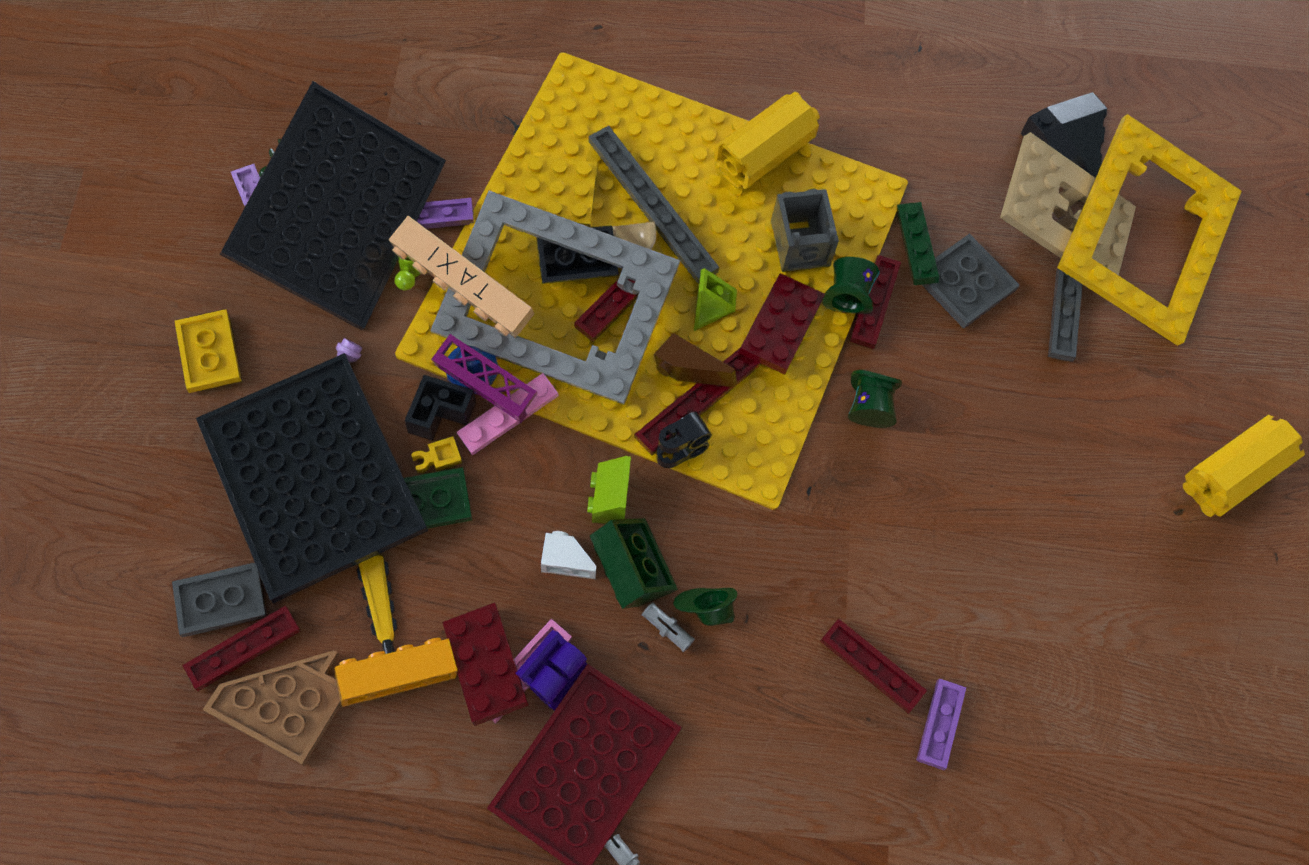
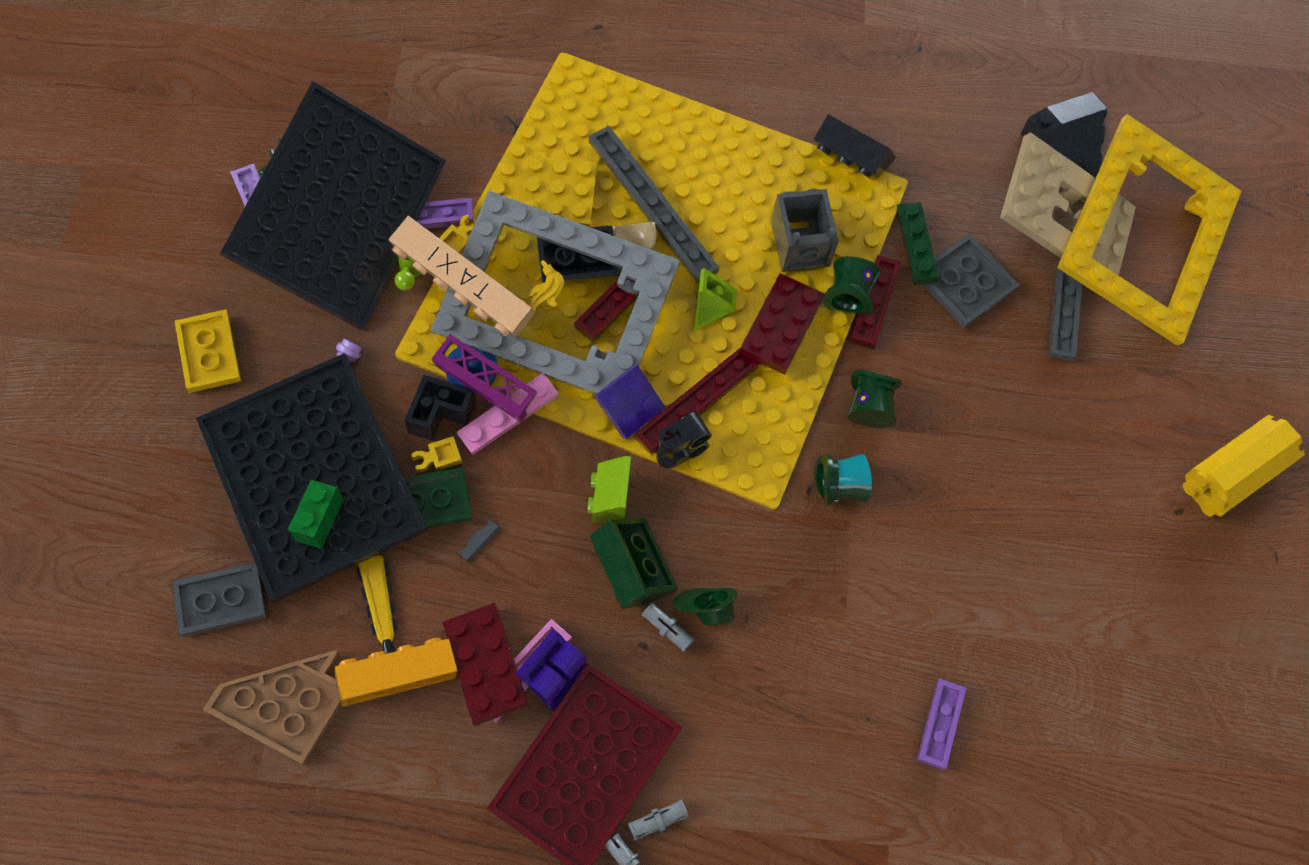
(241, 648): dark red plate -> none
(316, 514): none -> green brick
(458, 237): none -> yellow plate
(479, 540): none -> dark grey piece
(549, 289): none -> yellow piece
(566, 557): white slope -> none
(630, 401): none -> dark purple plate
(658, 820): none -> light grey pin
(691, 364): reddish brown slope -> none
(767, 140): yellow brick -> none
(843, 478): none -> dark green hat
(853, 147): none -> black slope
(873, 666): dark red plate -> none

